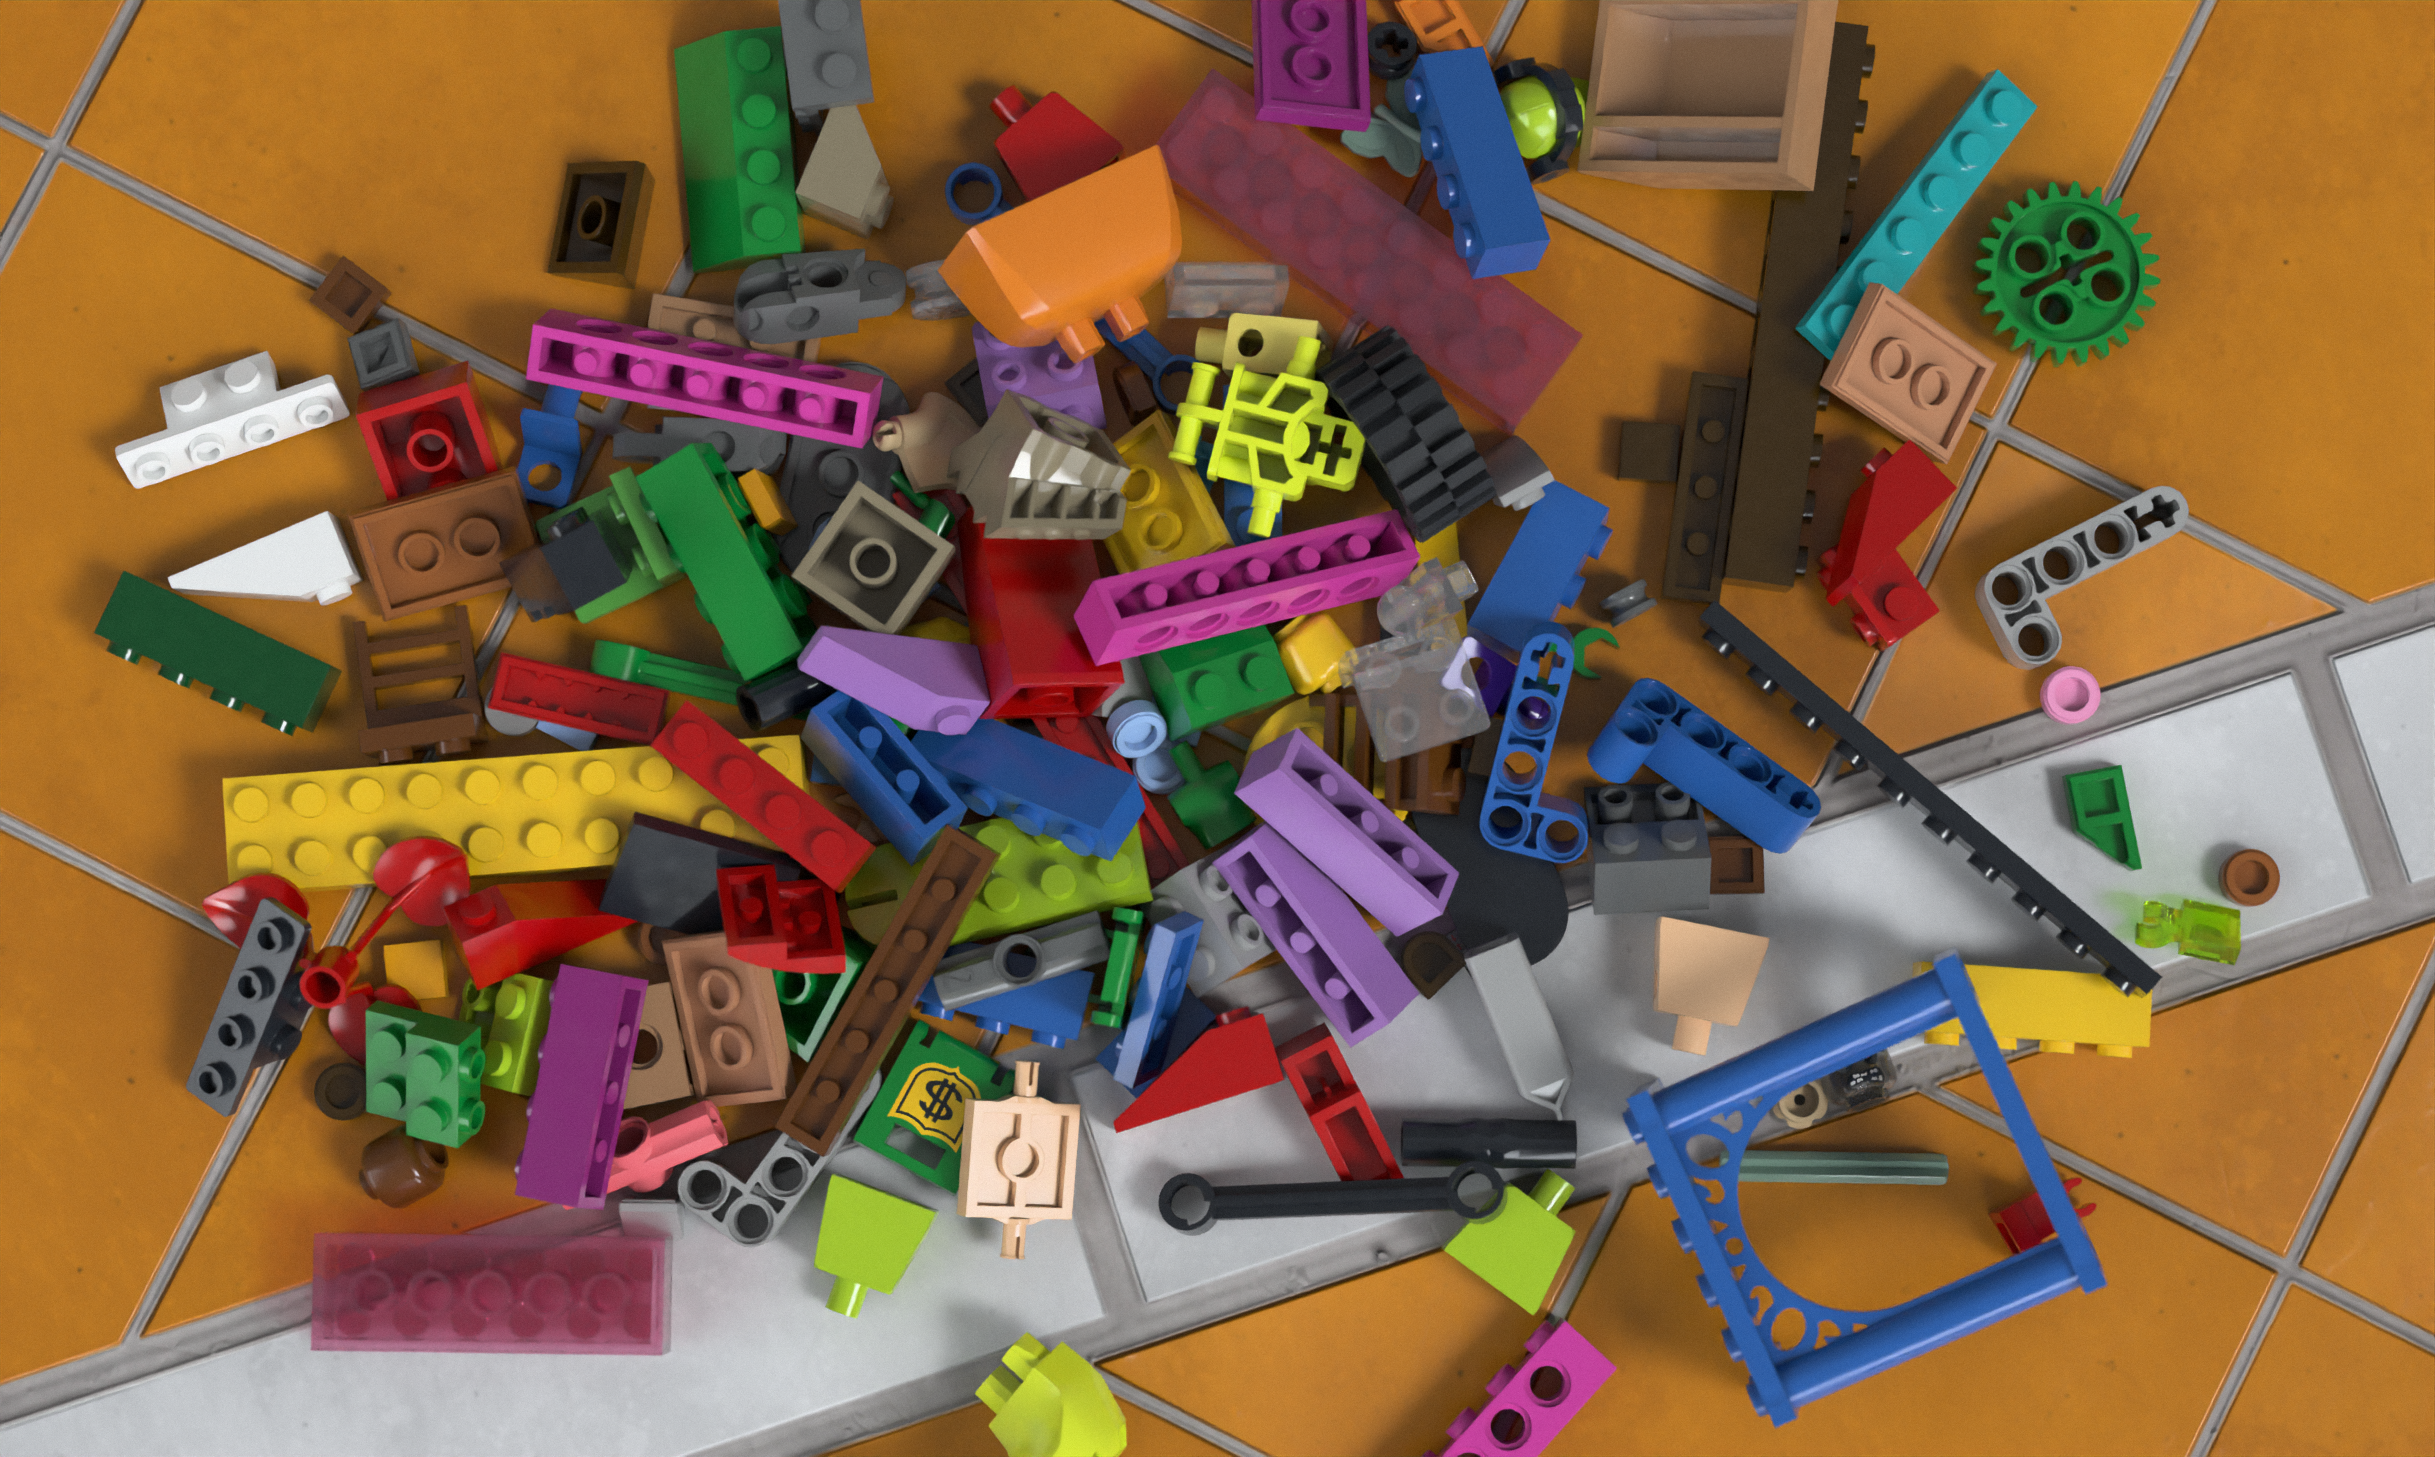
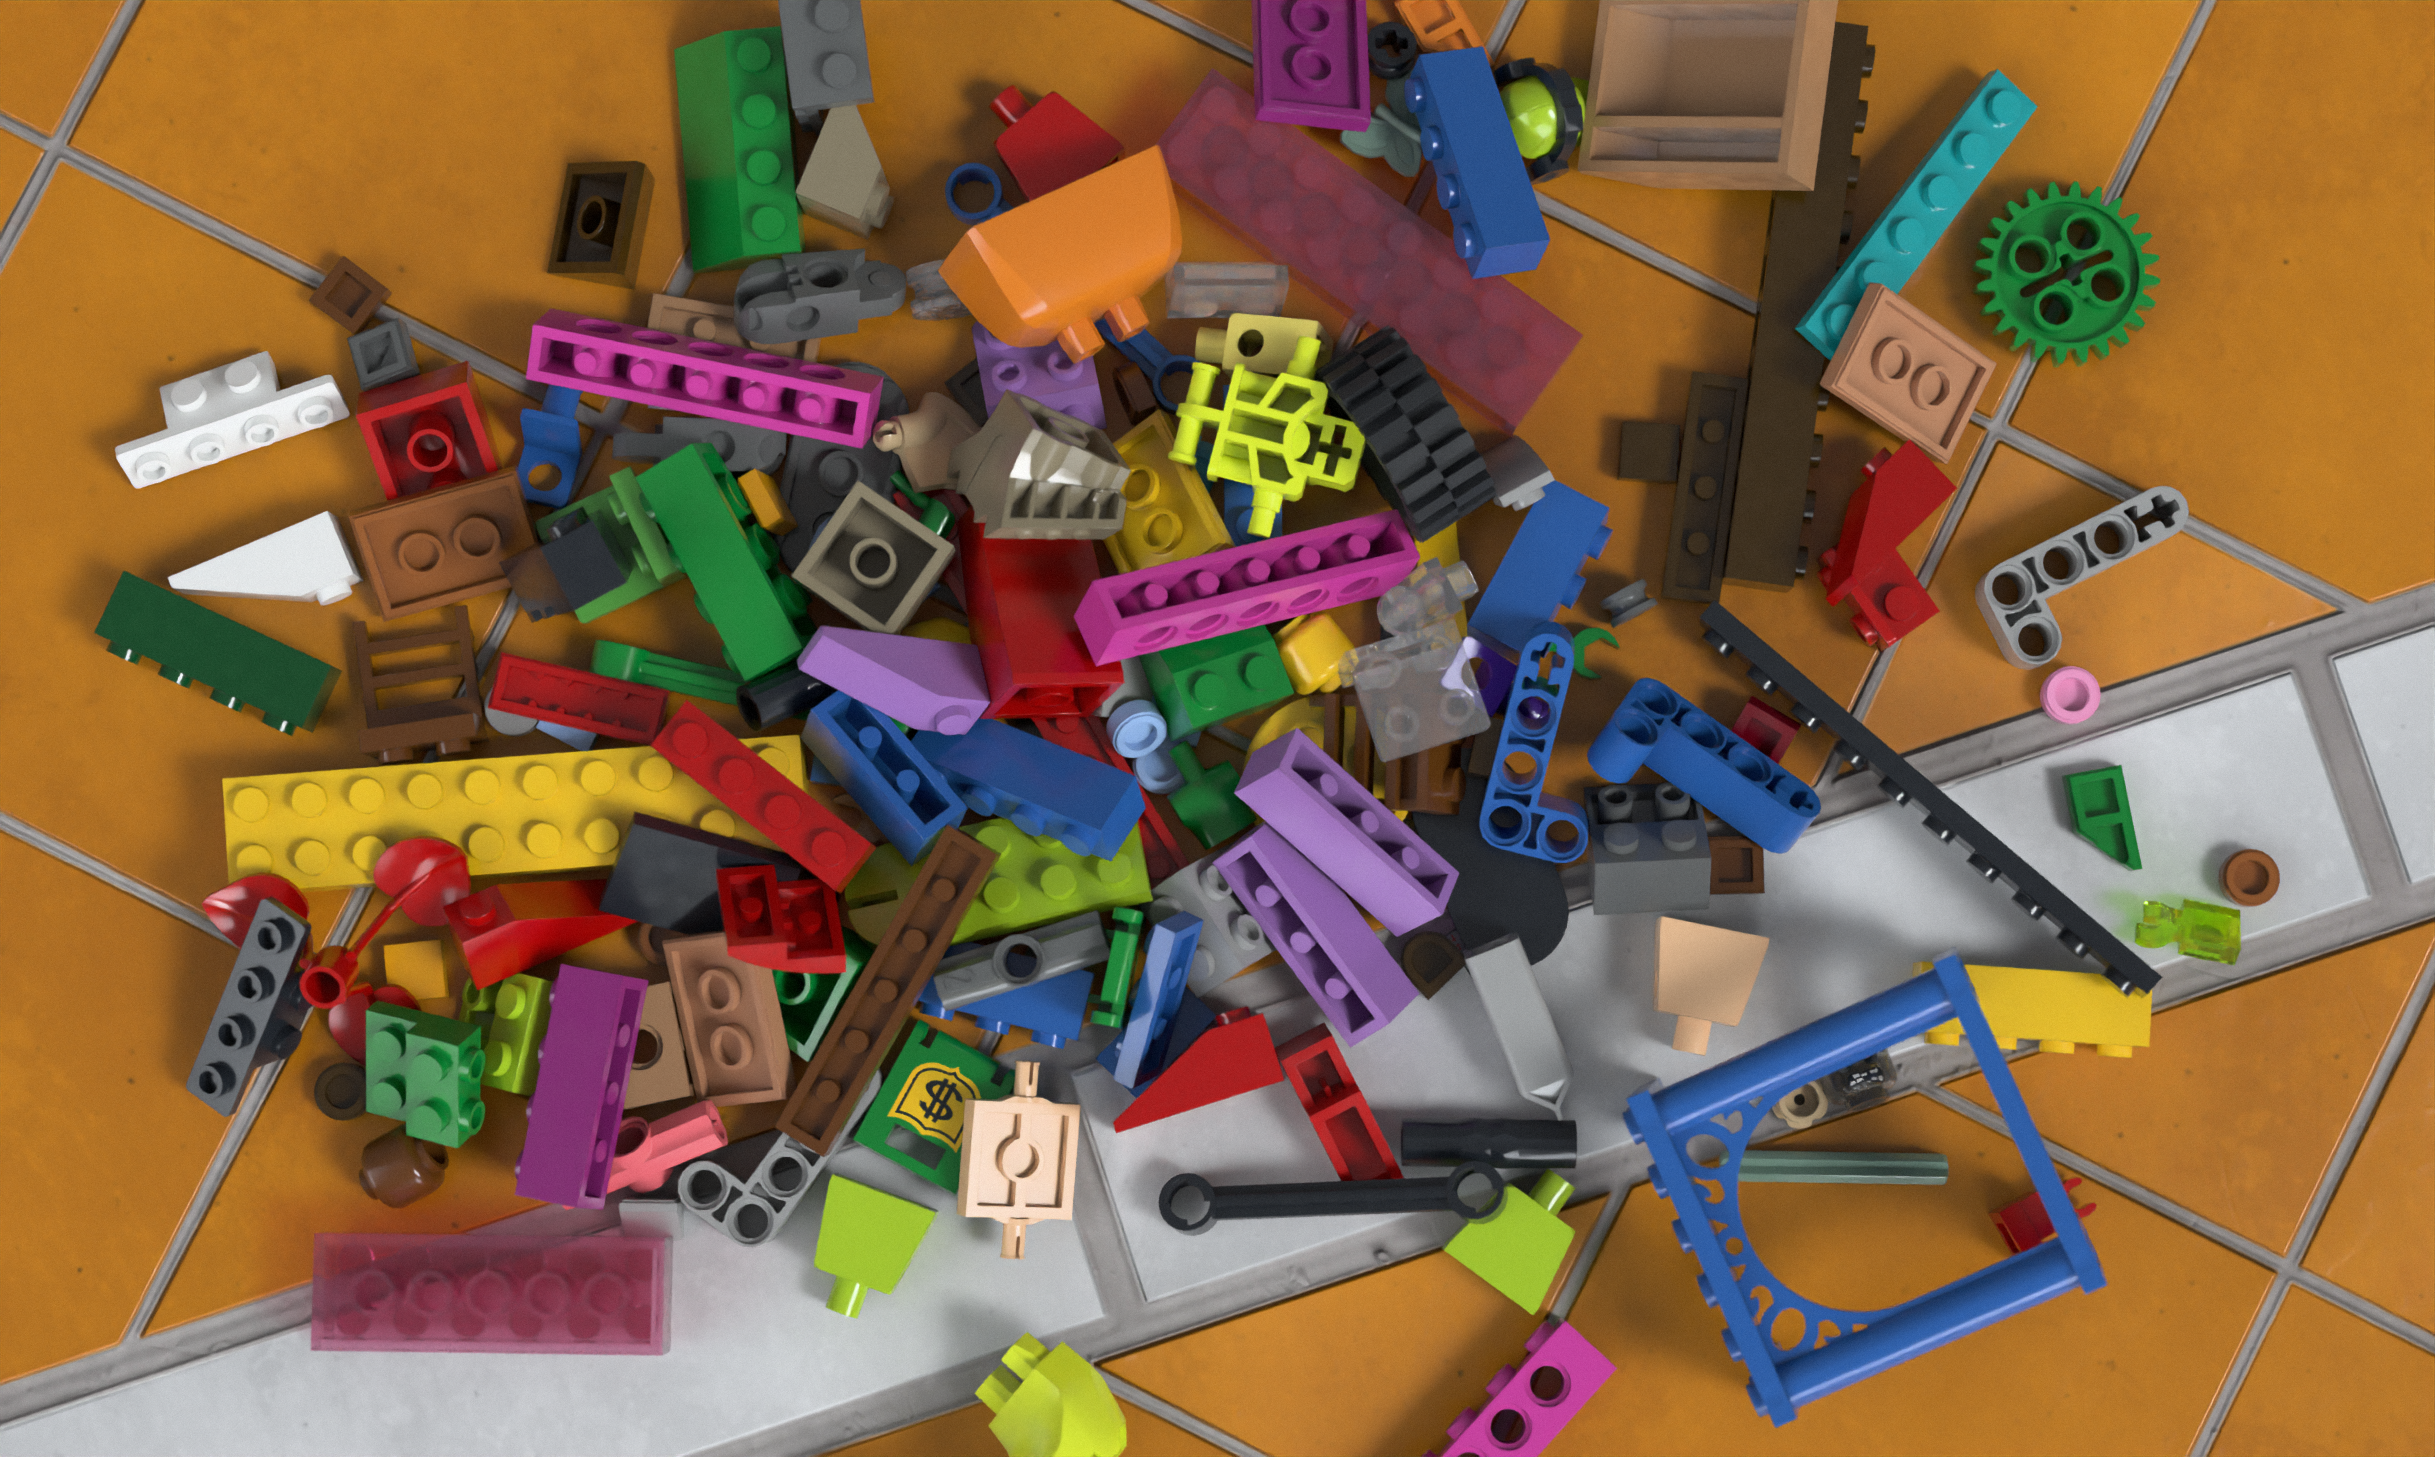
(1766, 729): none -> dark red plate

